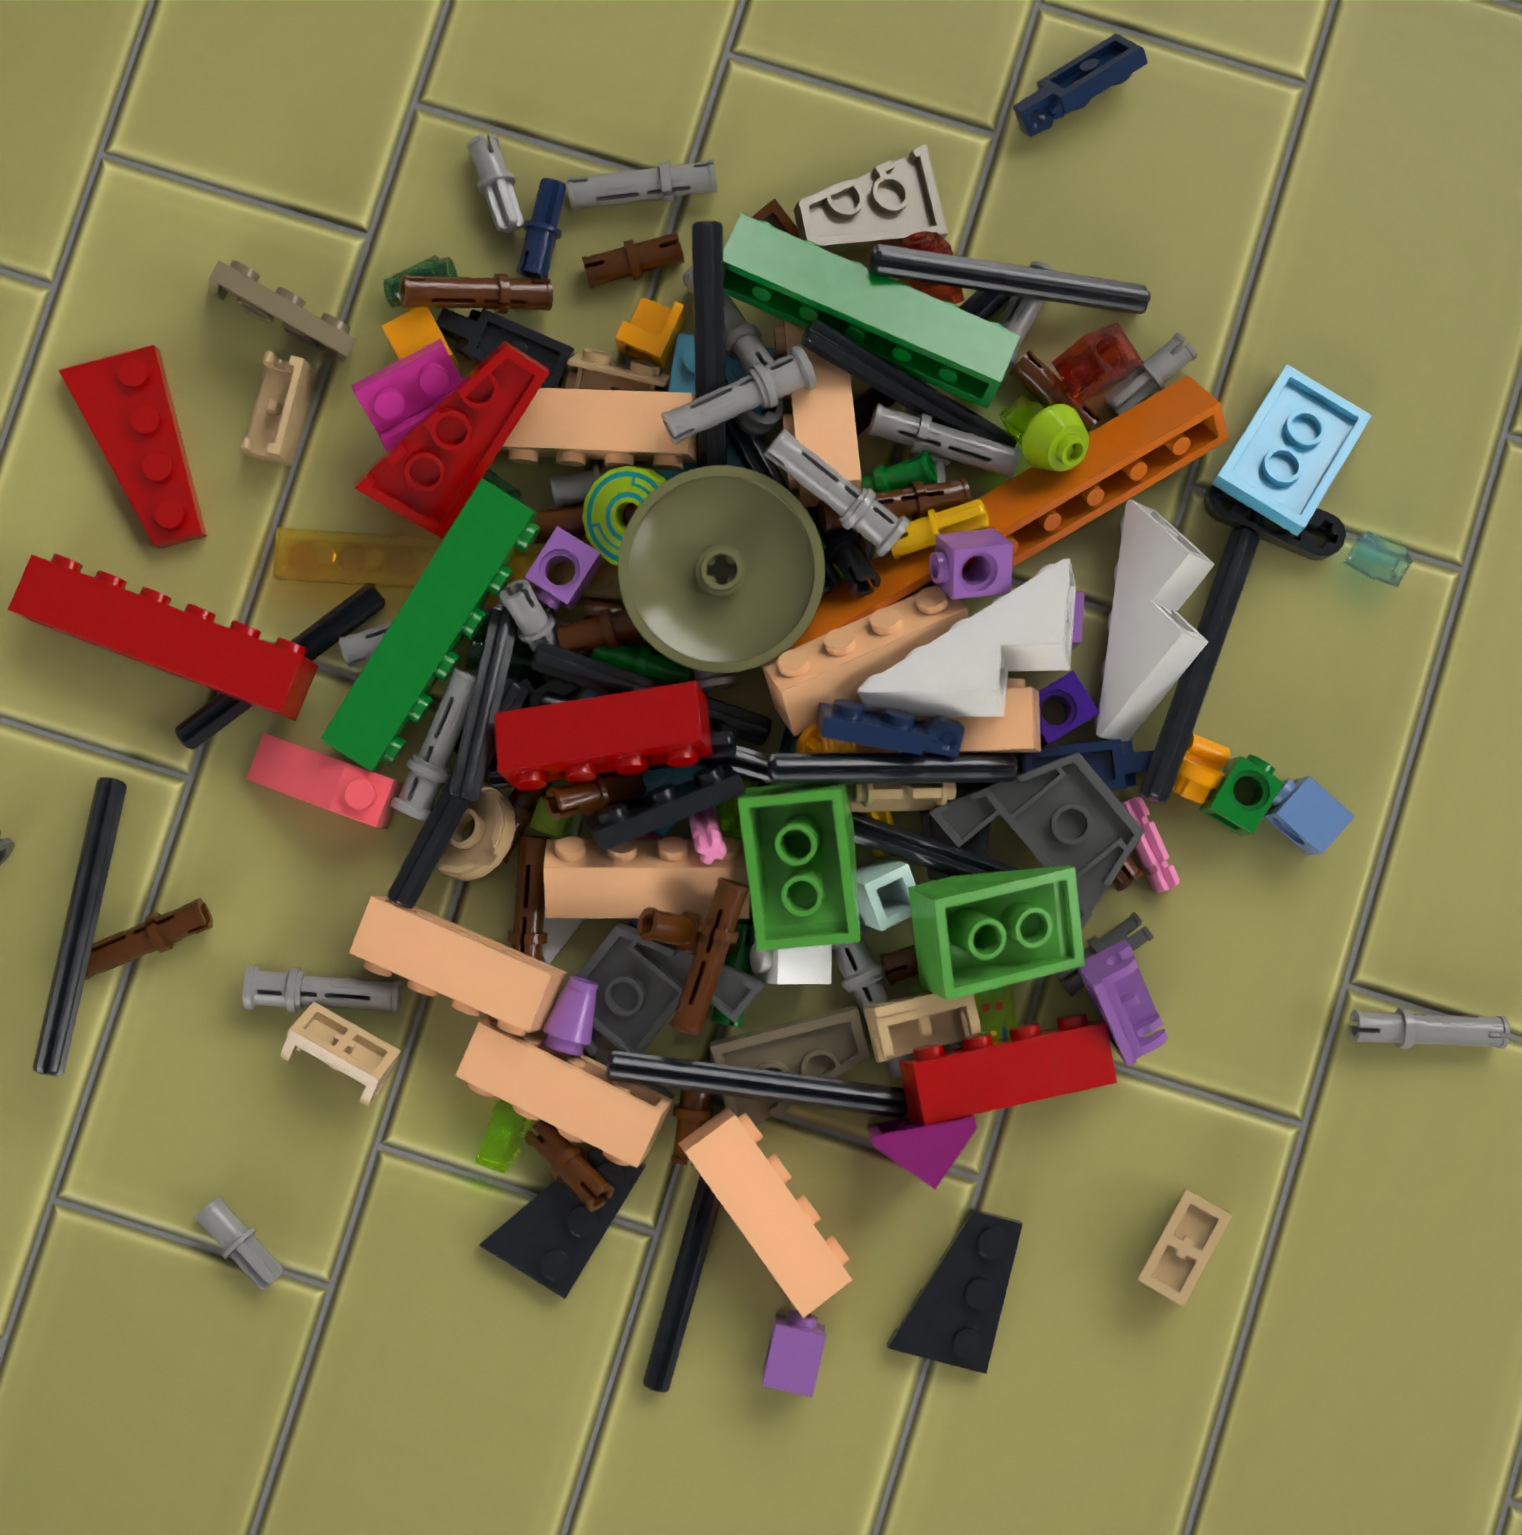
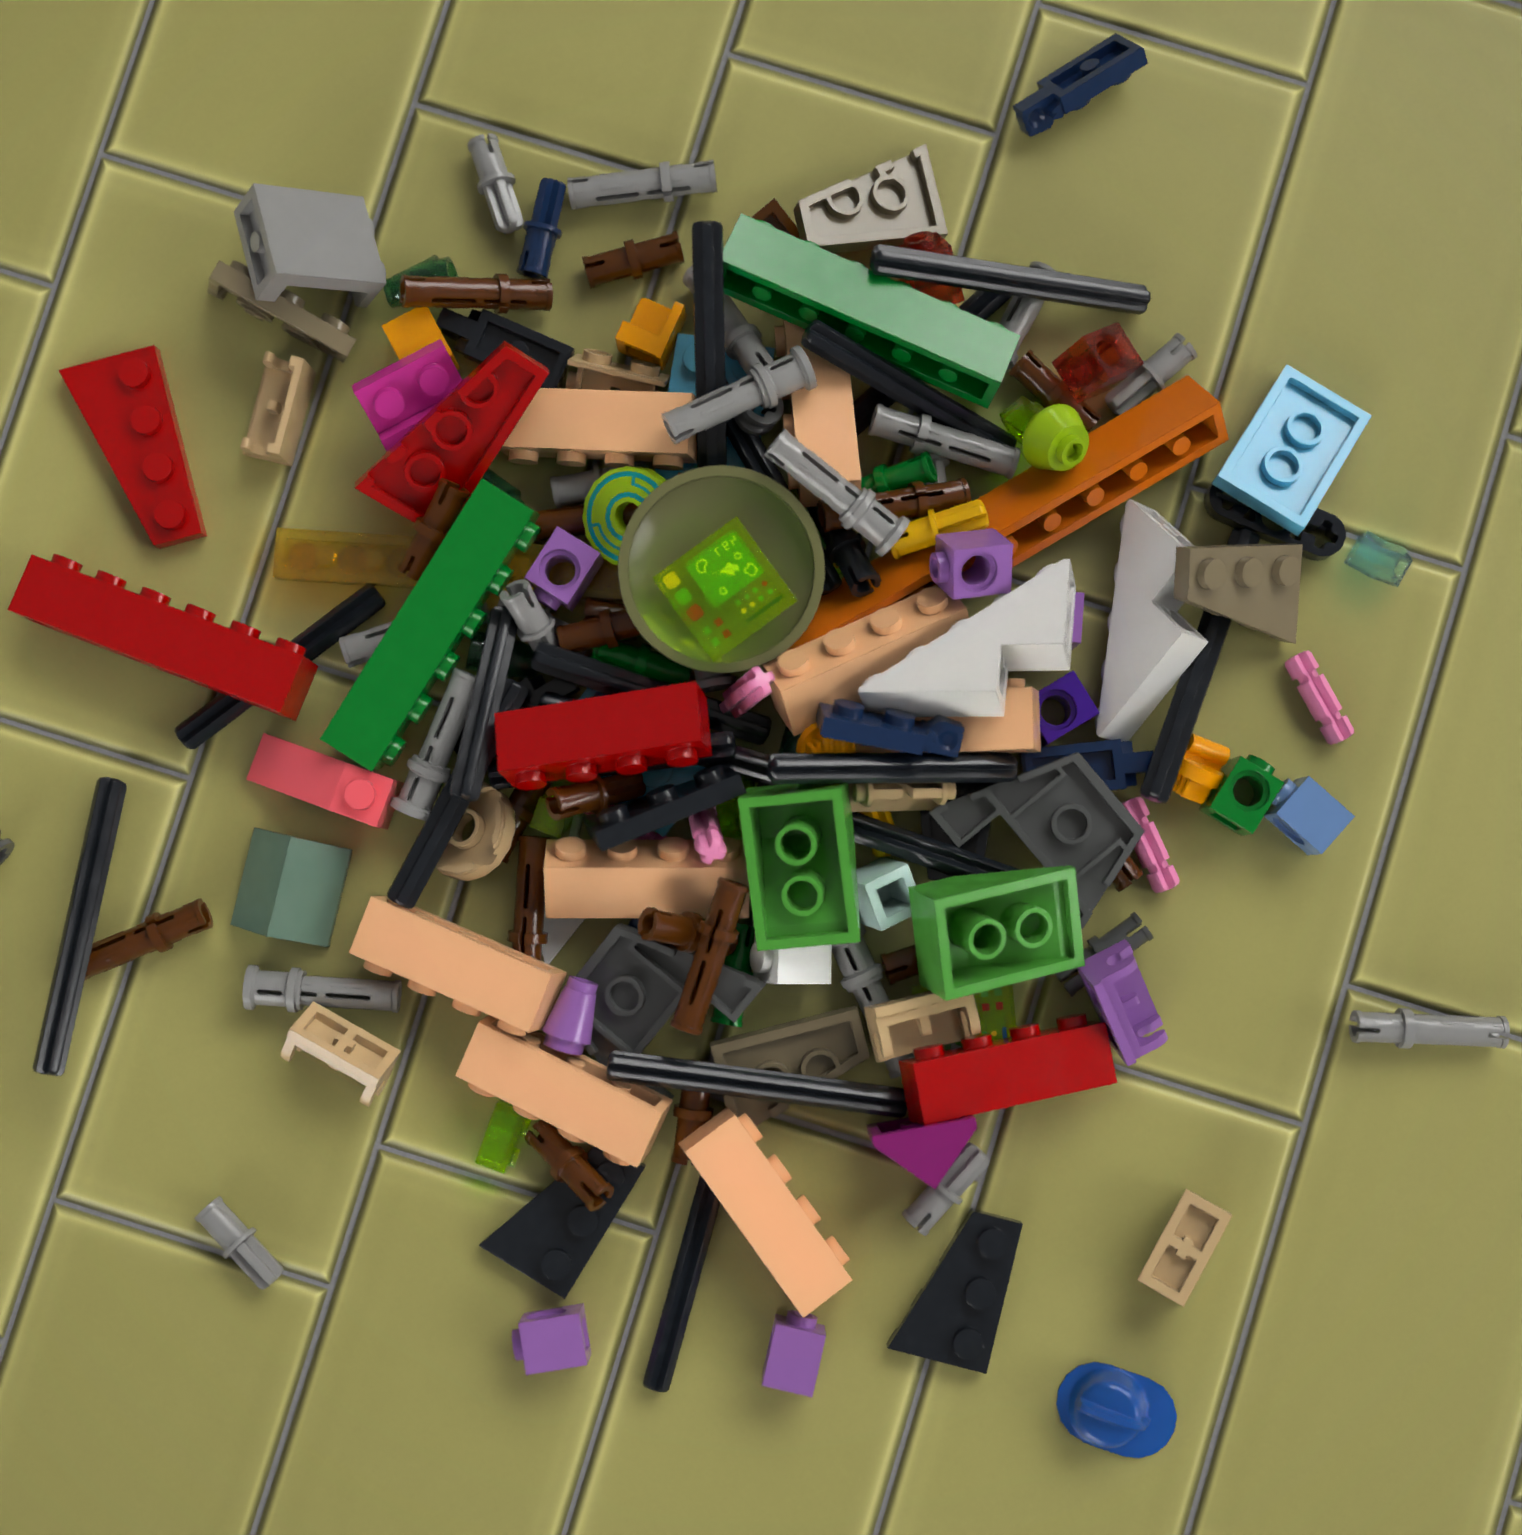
(291, 888): none -> sand green slope
(308, 242): none -> light grey panel
(433, 527): none -> reddish brown pin
(552, 1339): none -> medium lavender brick
(724, 589): none -> clear neon green tile
(747, 692): none -> bright pink axle
(935, 1202): none -> light grey axle
(1116, 1410): none -> blue piece
(1243, 583): none -> dark tan wing
(1319, 697): none -> bright pink axle

